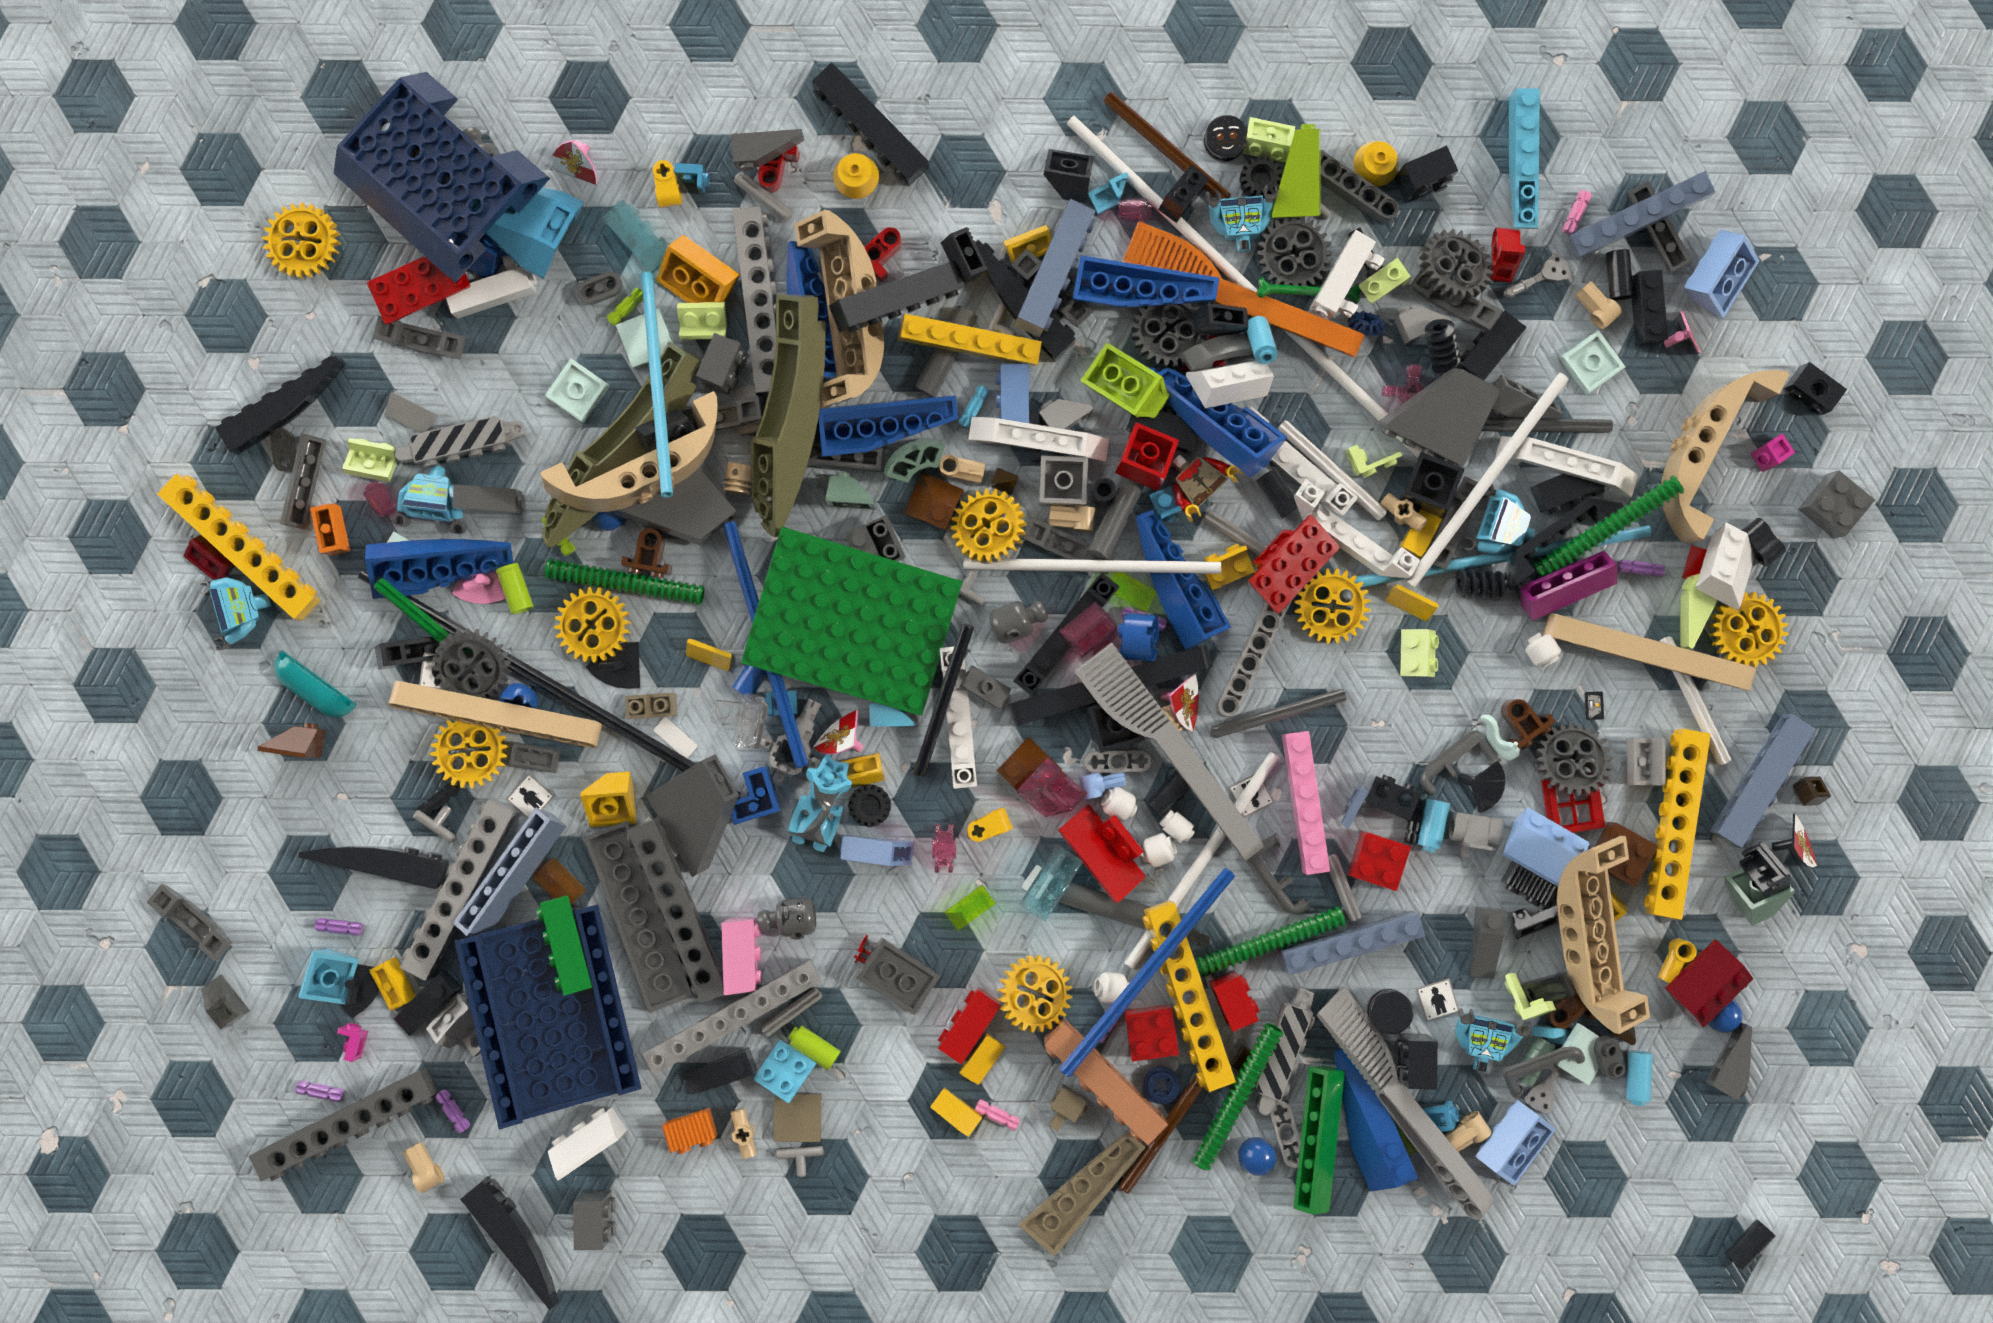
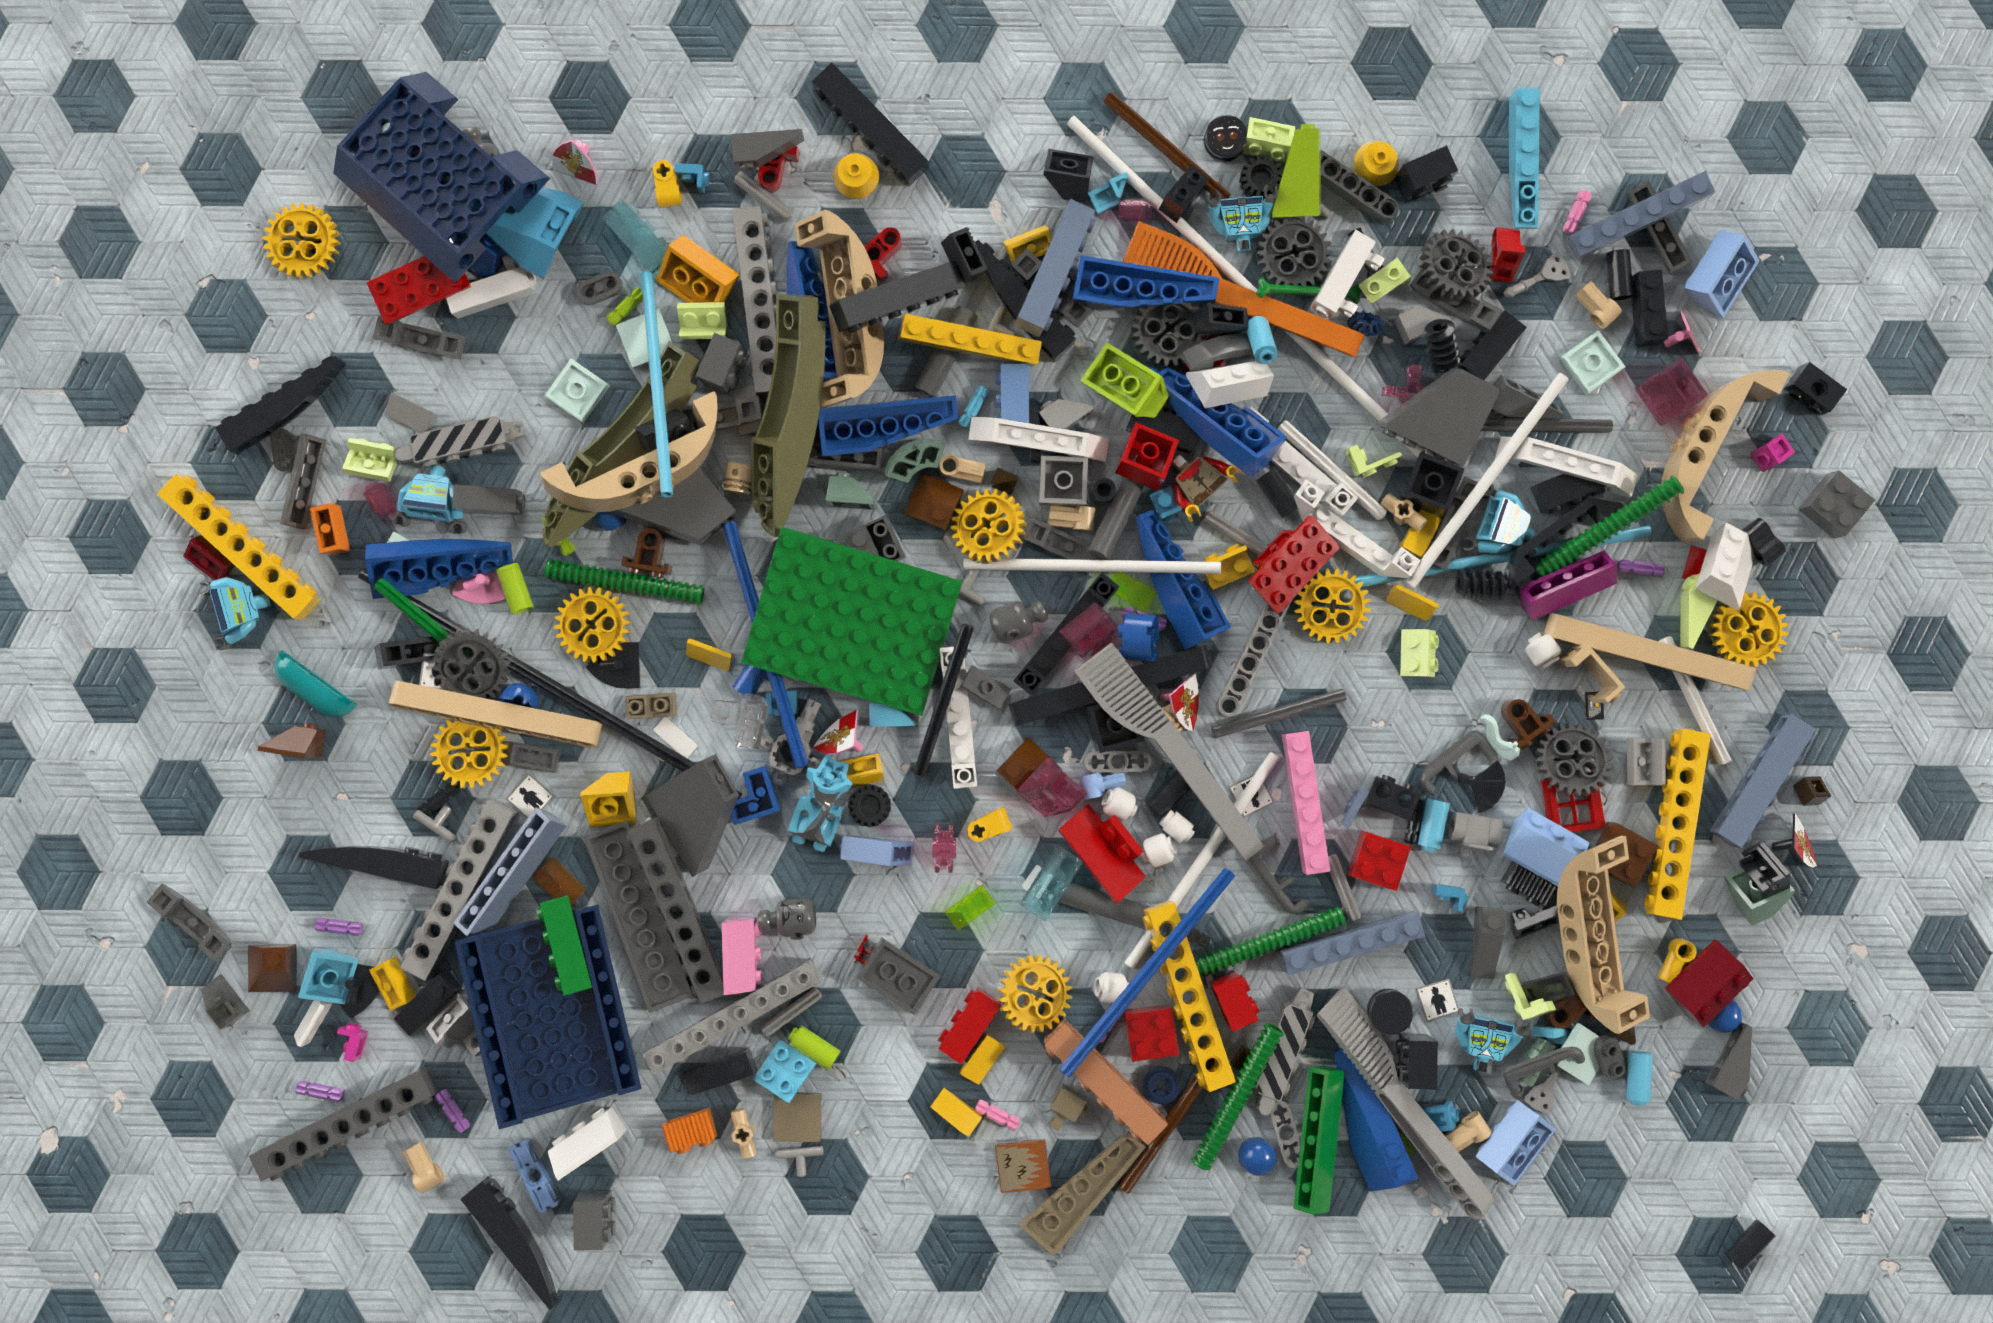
(272, 968): none -> reddish brown slope
(311, 1022): none -> white slope
(541, 1190): none -> medium blue piece
(1023, 1165): none -> slope
(1446, 892): none -> dark azure bracket
(1597, 668): none -> tan panel
(1671, 391): none -> clear pink slope

